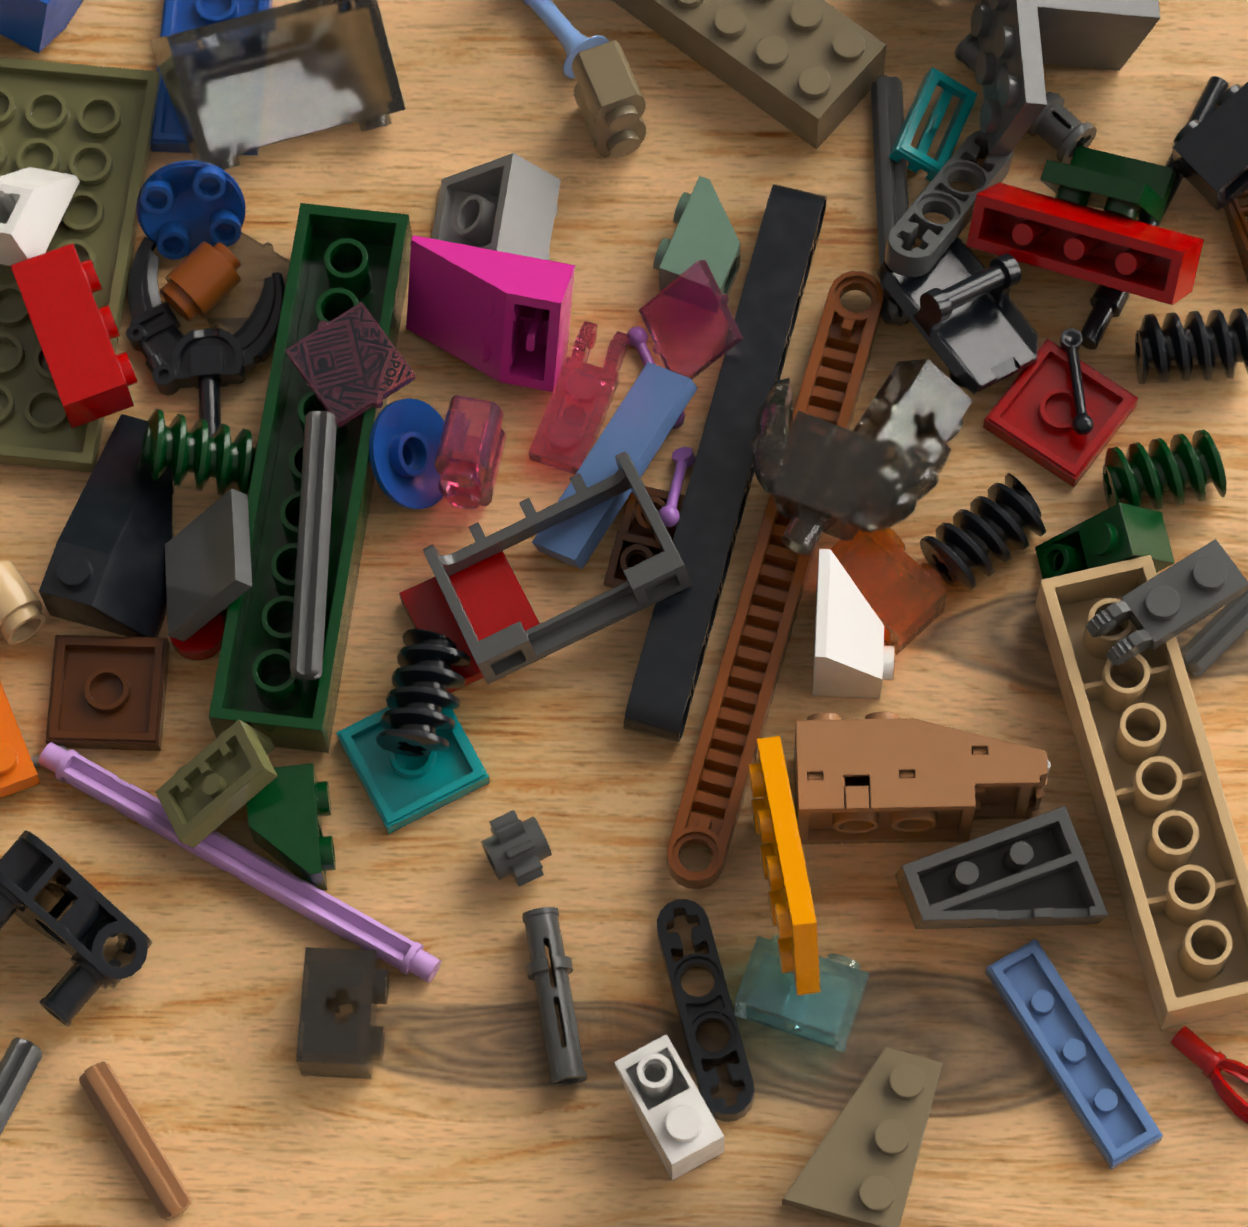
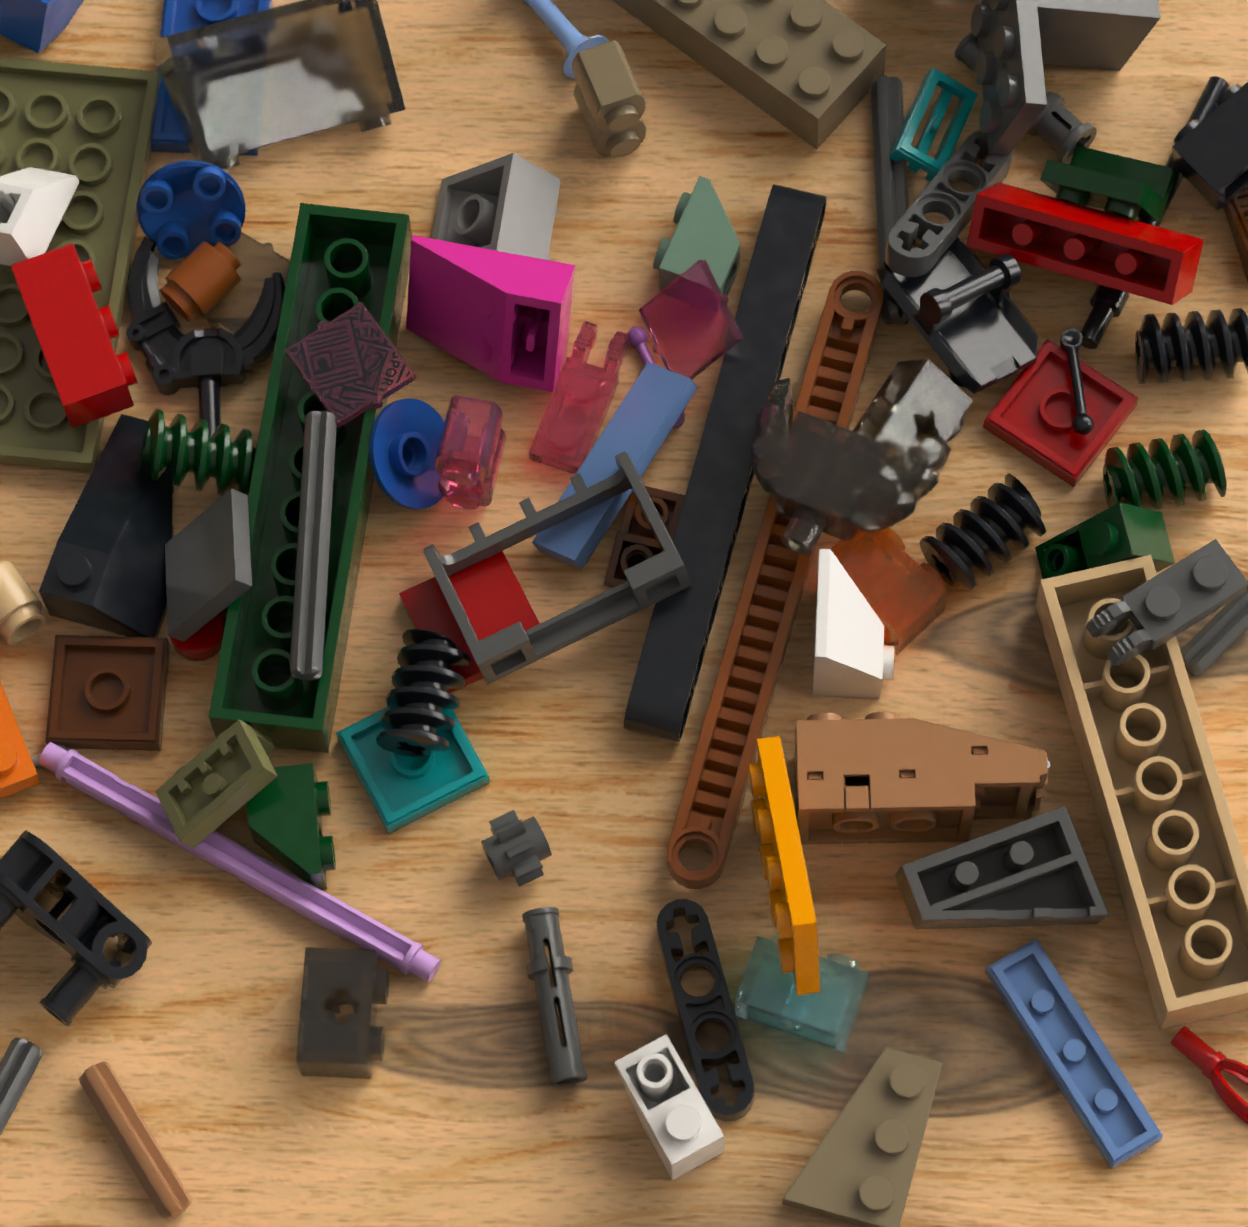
(682, 459): medium lavender hinge -> none

